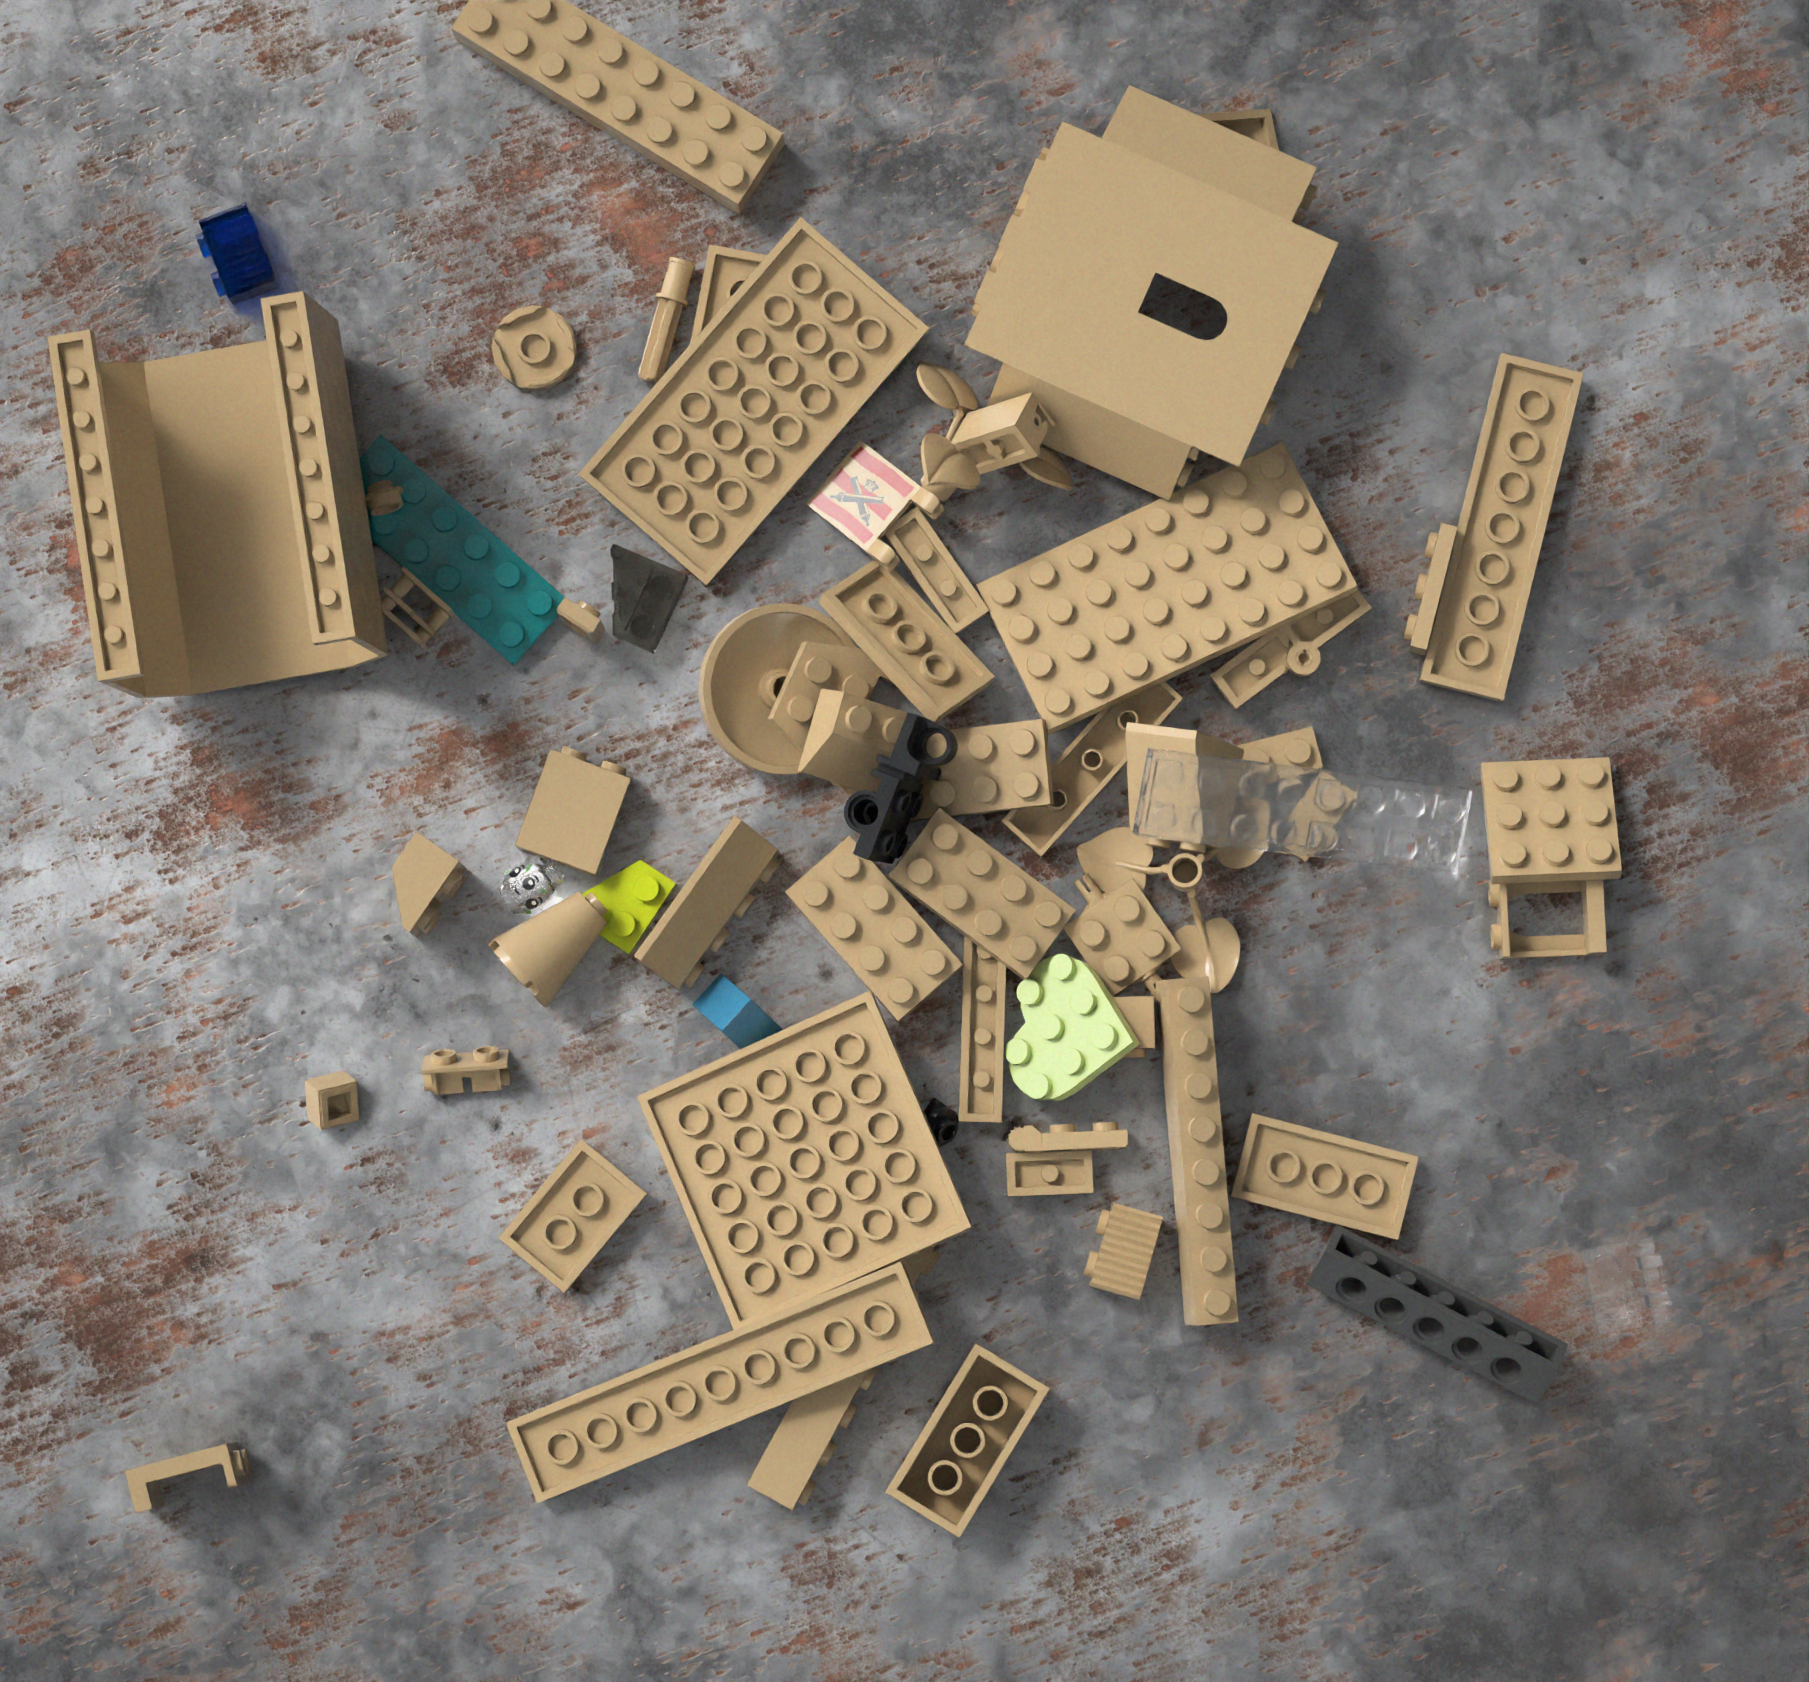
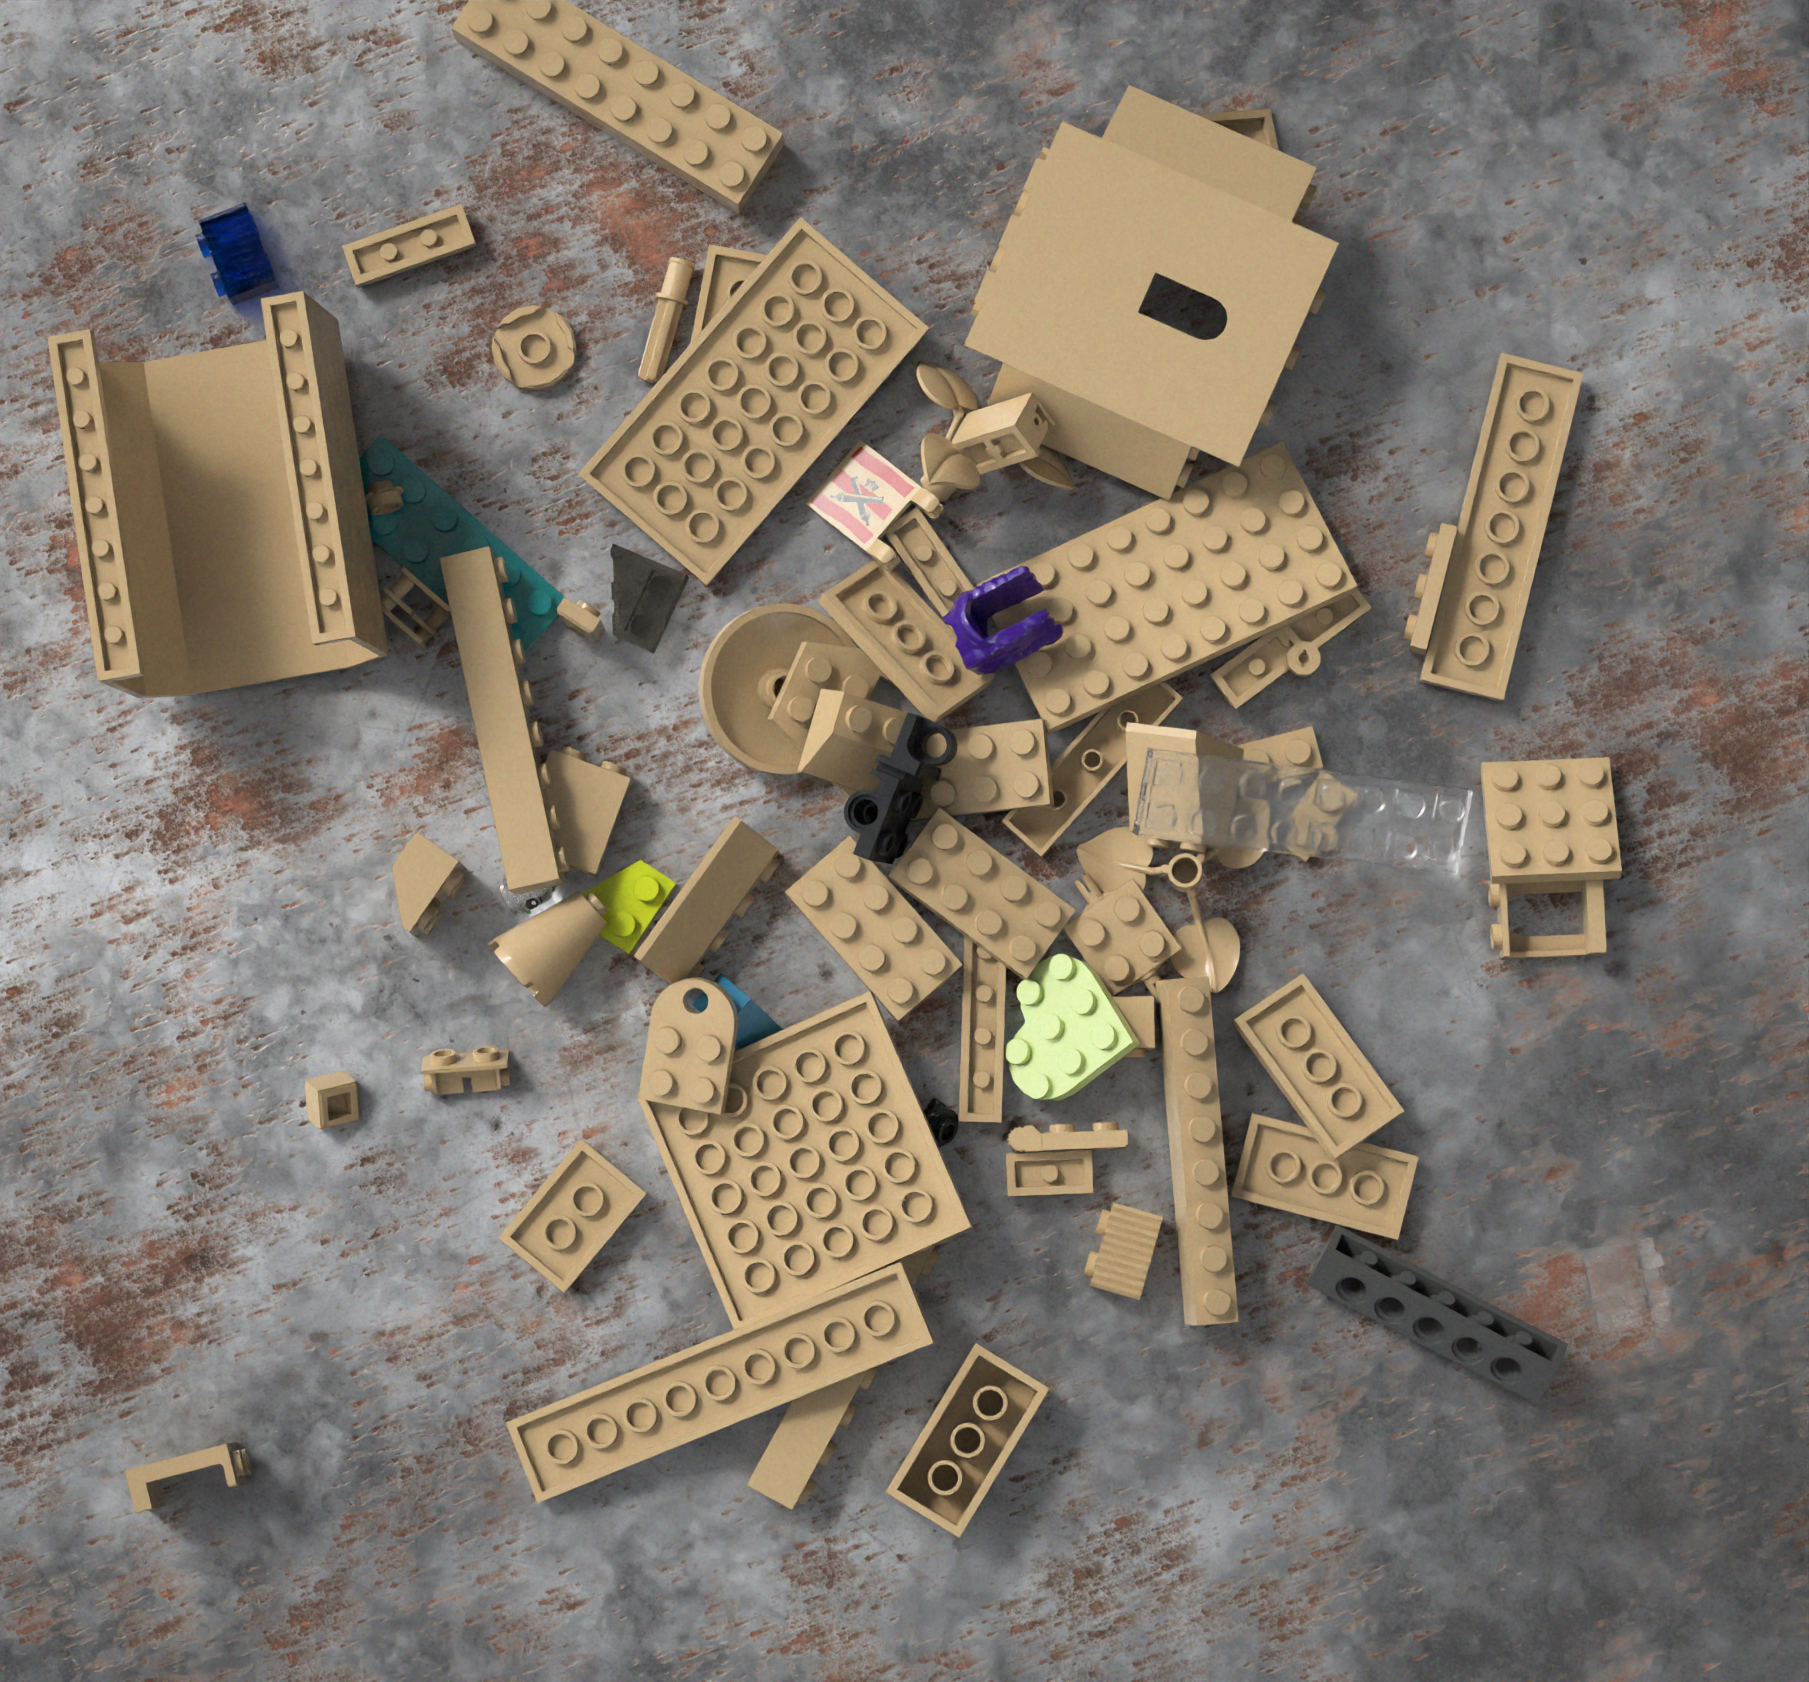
(409, 246): none -> tan plate
(503, 720): none -> tan brick
(689, 1050): none -> tan plate
(974, 607): none -> dark purple piece
(1318, 1067): none -> tan plate

